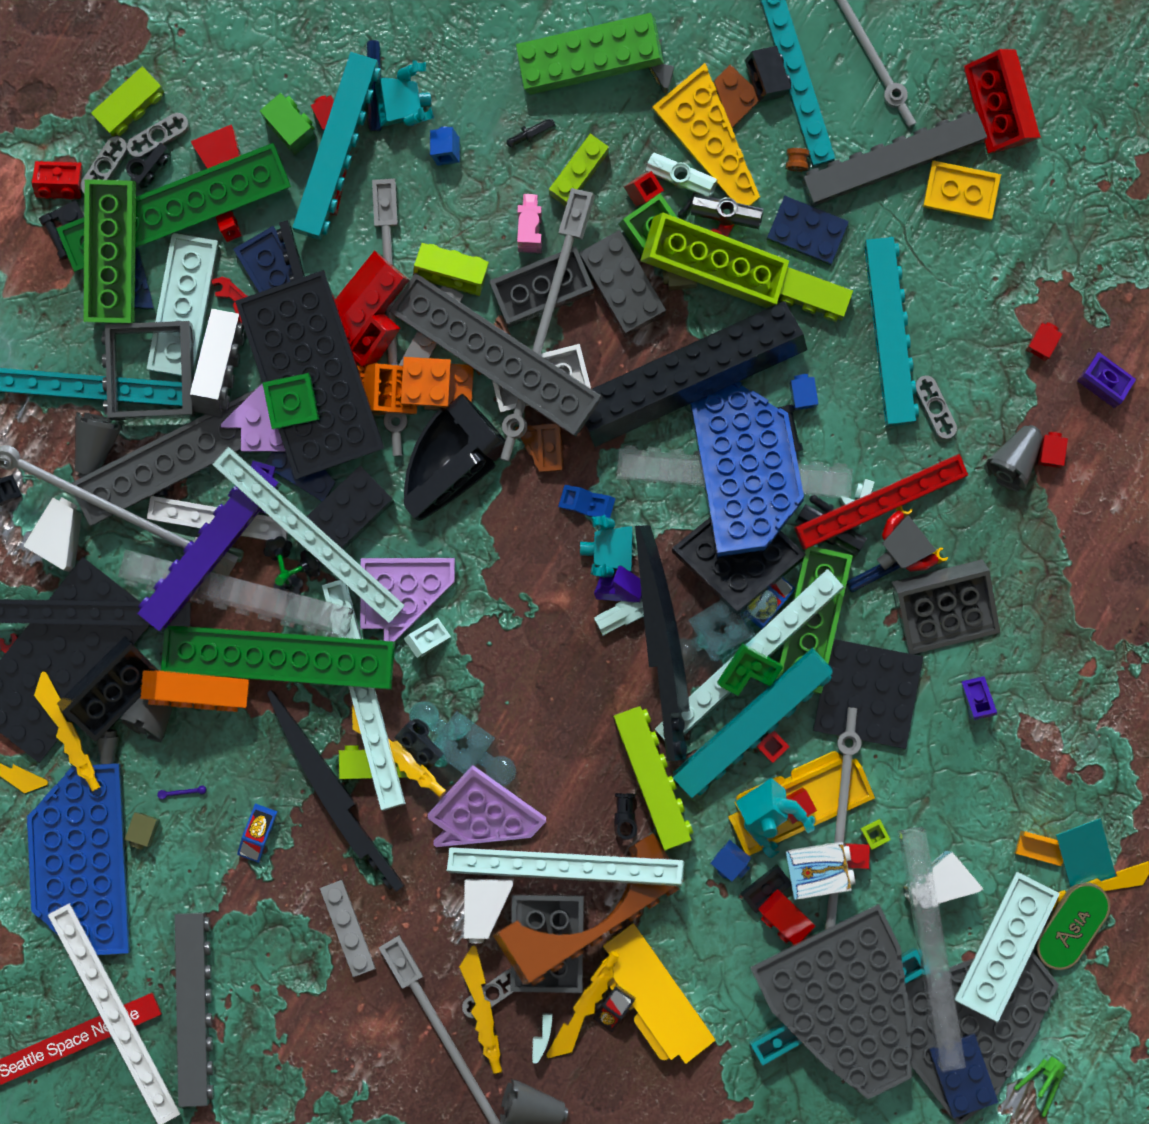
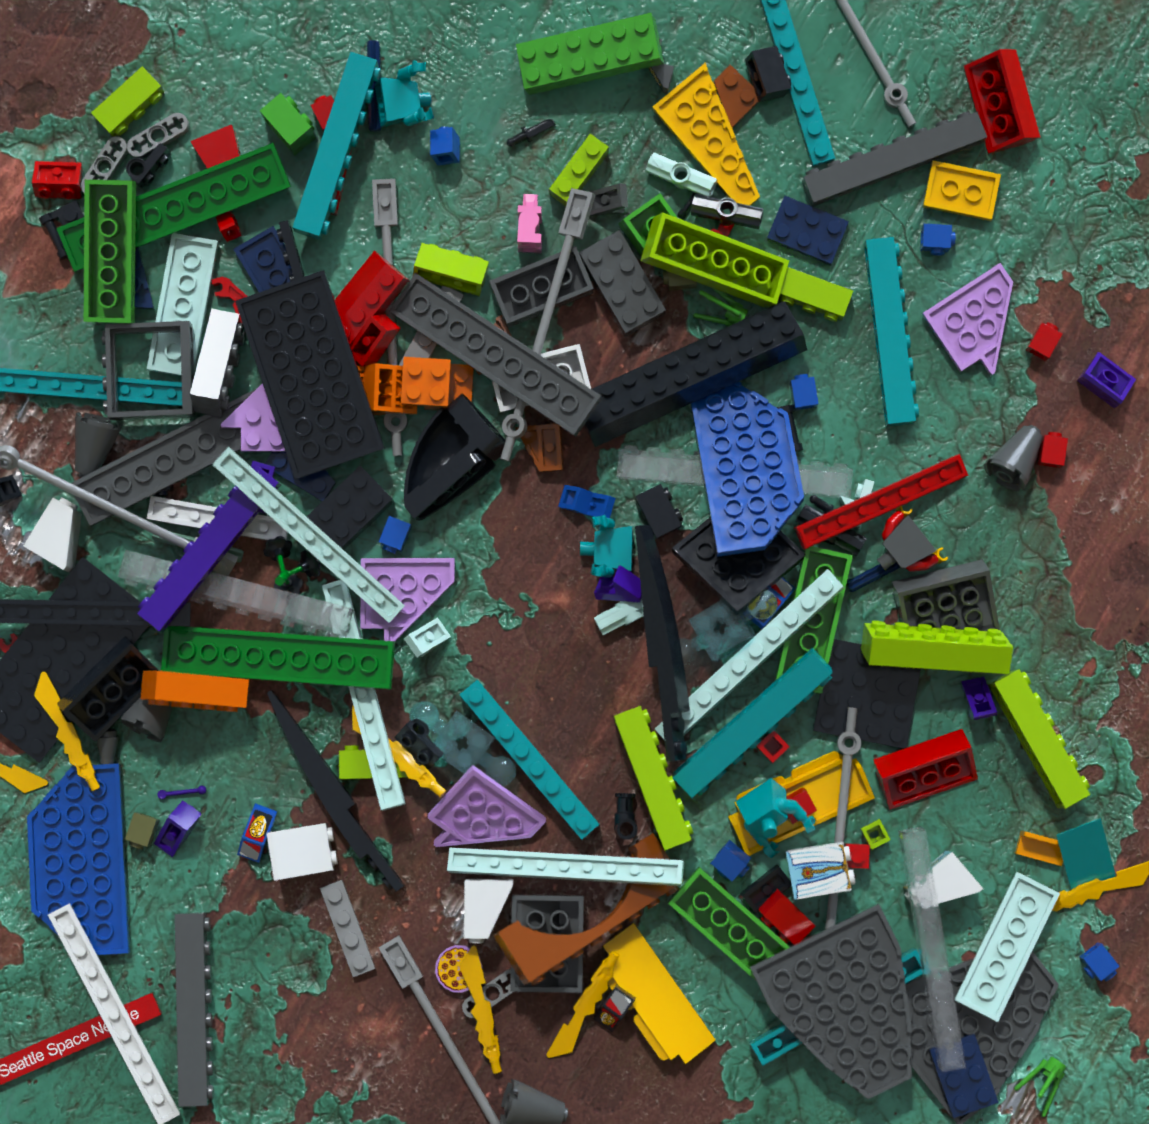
(177, 828): none -> dark purple slope
(290, 401): green plate -> none
(302, 851): none -> white slope
(394, 535): none -> blue brick
(448, 968): none -> tile
(529, 759): none -> teal brick
(540, 1043): light aqua slope -> none
(610, 200): none -> dark grey slope
(643, 188): red brick -> none
(658, 511): none -> black brick
(725, 921): none -> bright green brick
(734, 313): none -> bright green plant
(748, 664): green plate -> none
(797, 159): dark orange wheel -> none
(926, 769): none -> red slope
(936, 647): none -> lime brick
(937, 238): none -> blue brick
(945, 410): light grey beam -> none
(973, 319): none -> lavender wing
(1039, 739): none -> lime brick
(1072, 925): green tile -> none
(1099, 963): none -> blue brick

